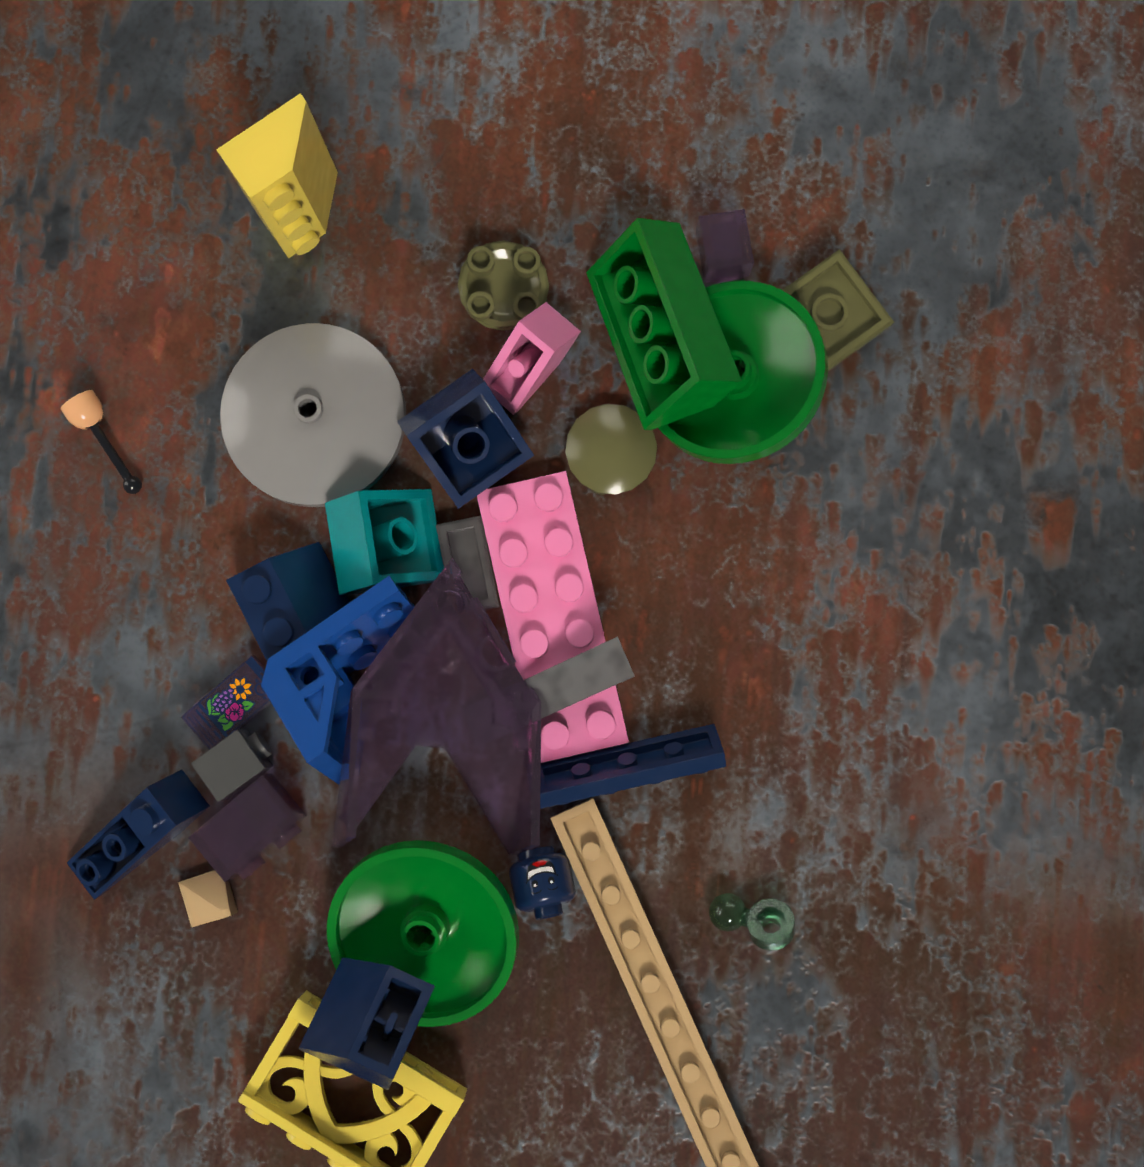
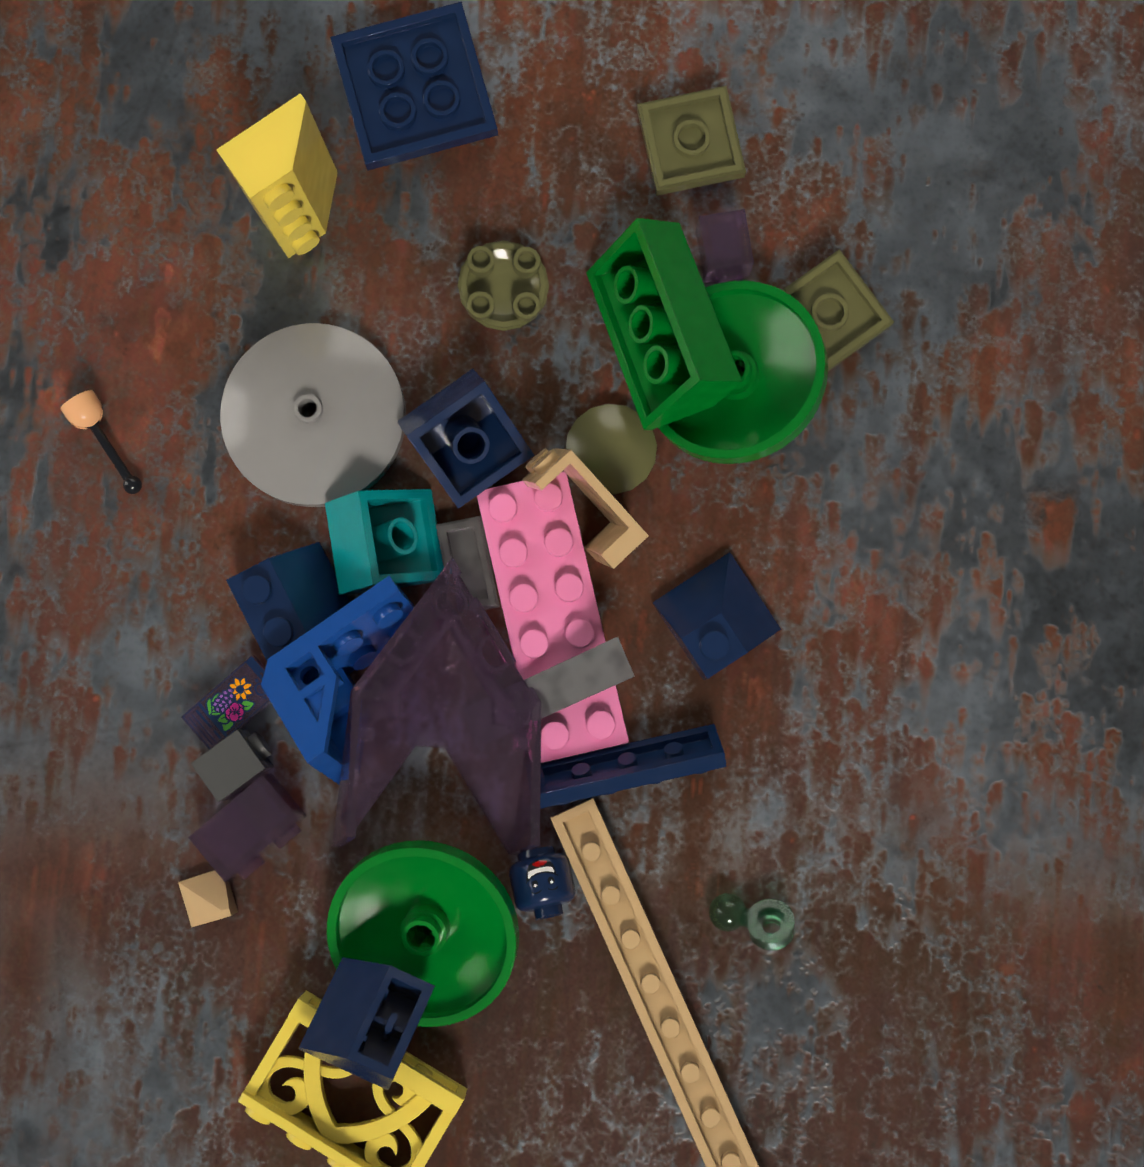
(138, 832): dark blue slope -> none
(414, 86): none -> dark blue plate
(530, 356): bright pink slope -> none
(622, 532): none -> tan panel
(691, 140): none -> olive plate
(716, 616): none -> dark blue slope

